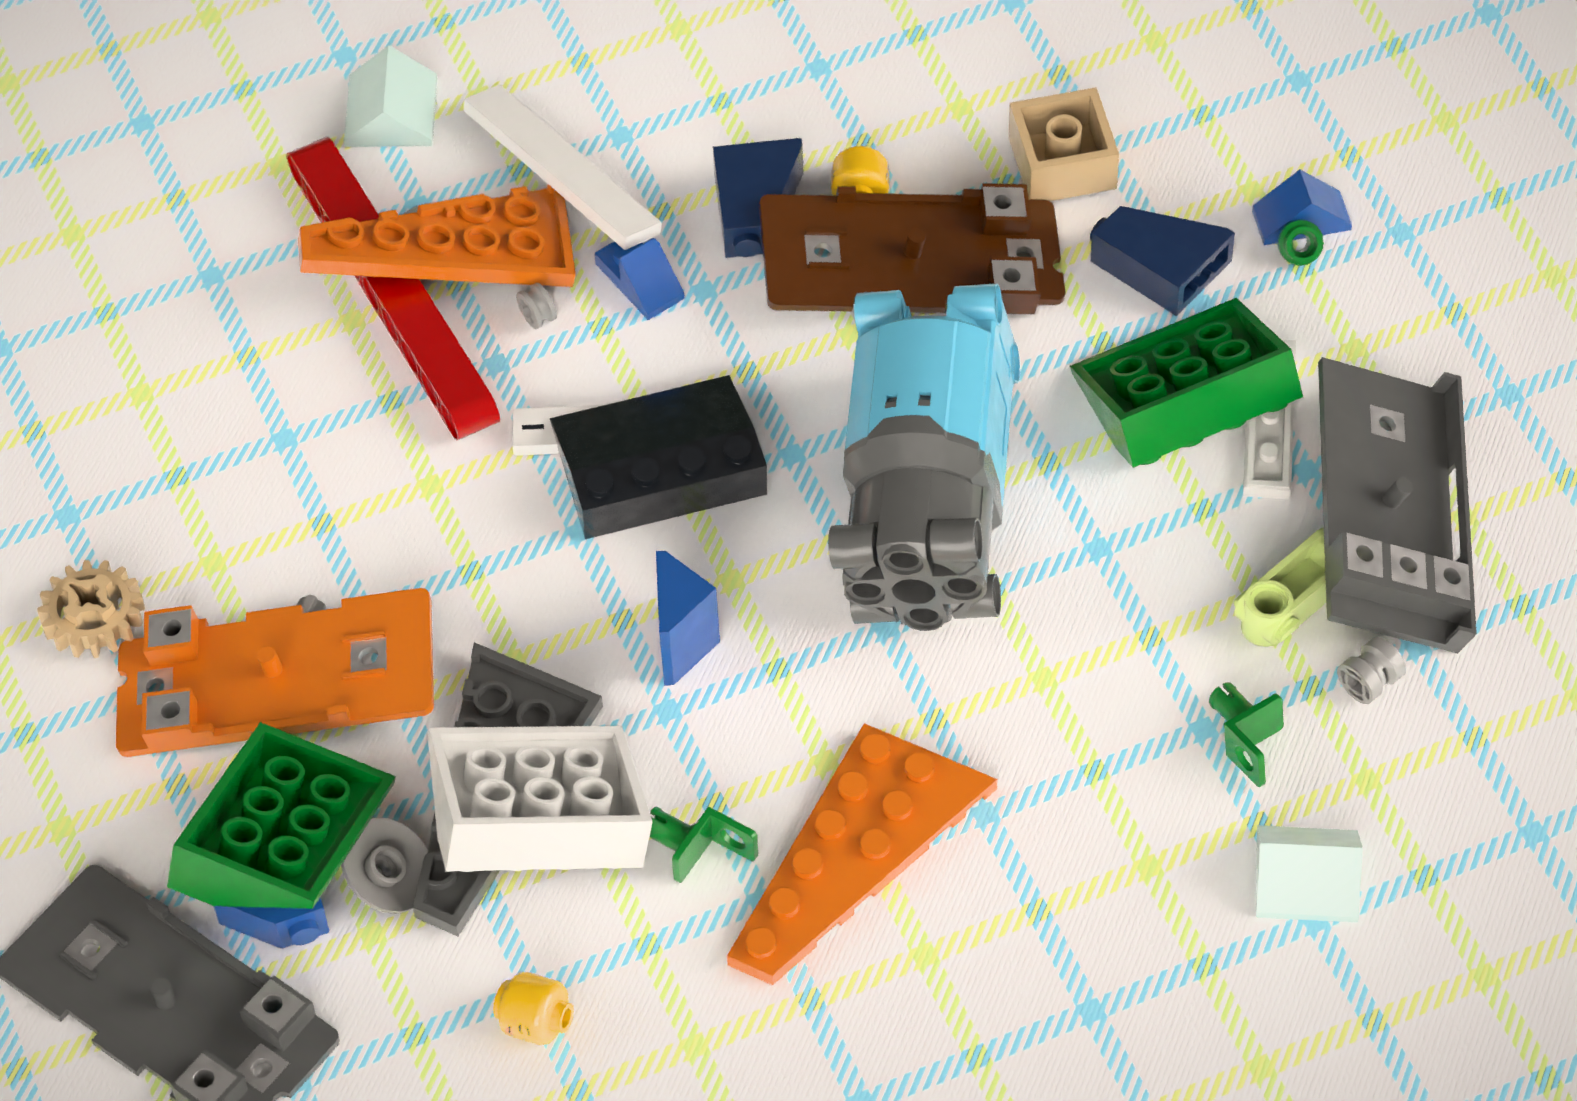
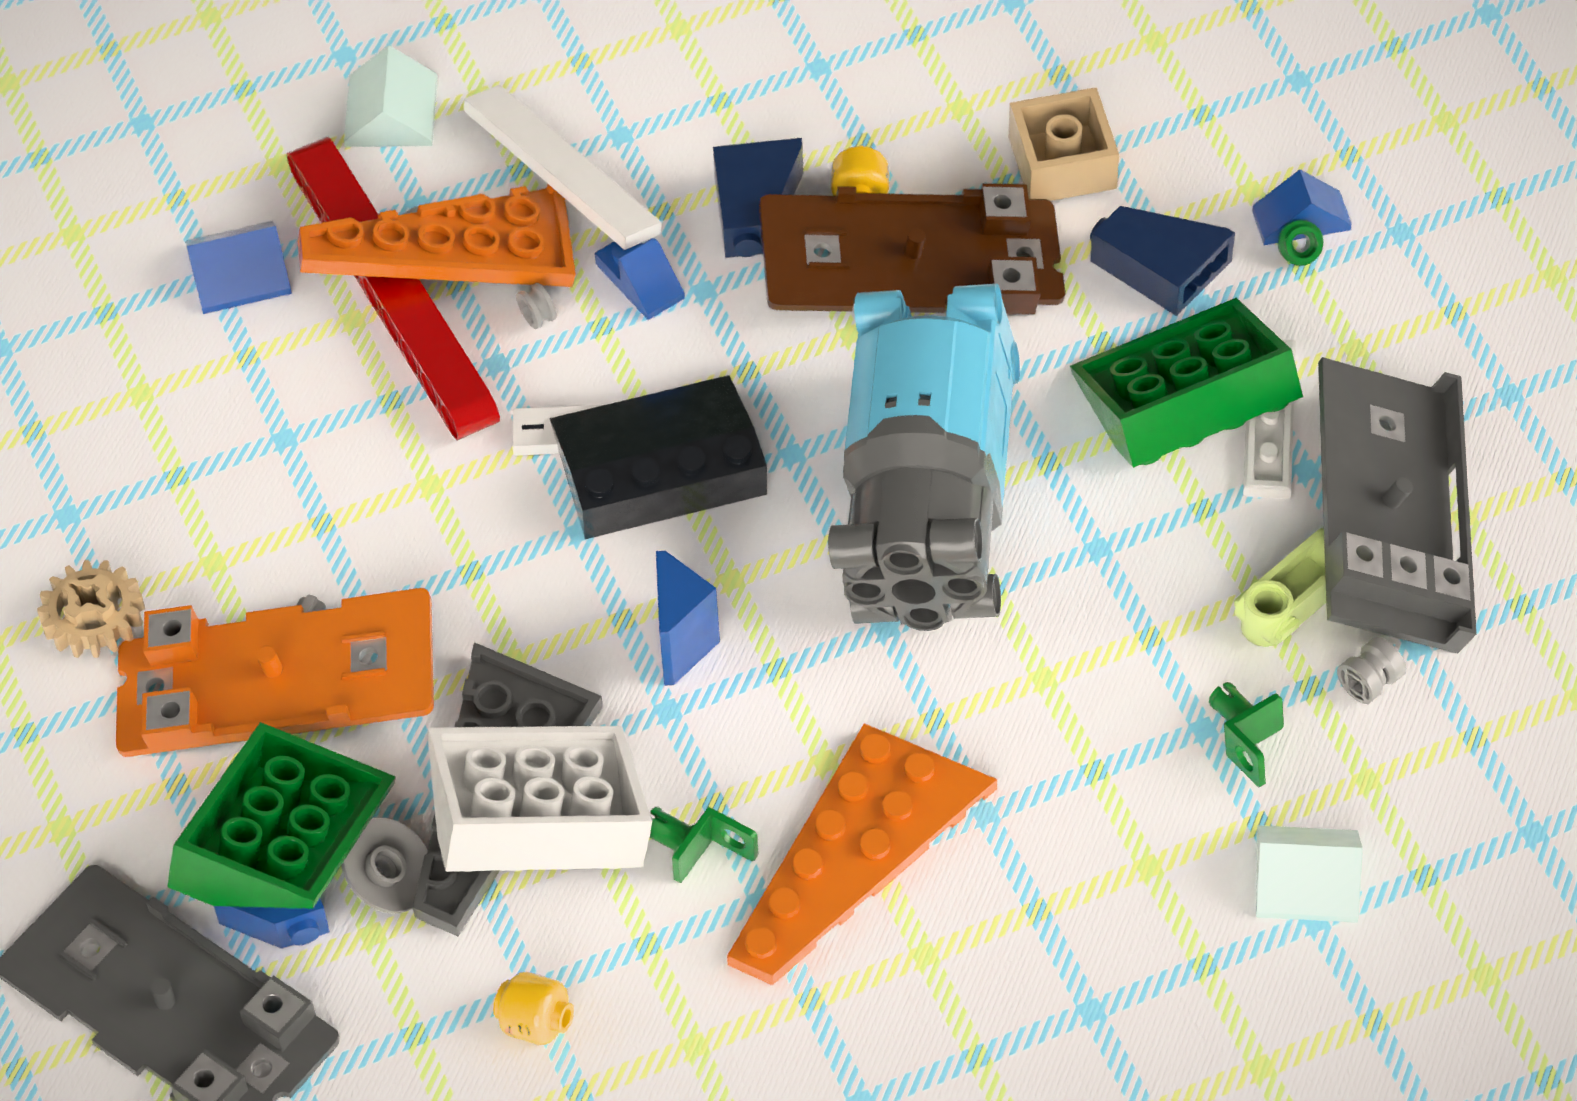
(238, 267): none -> slope

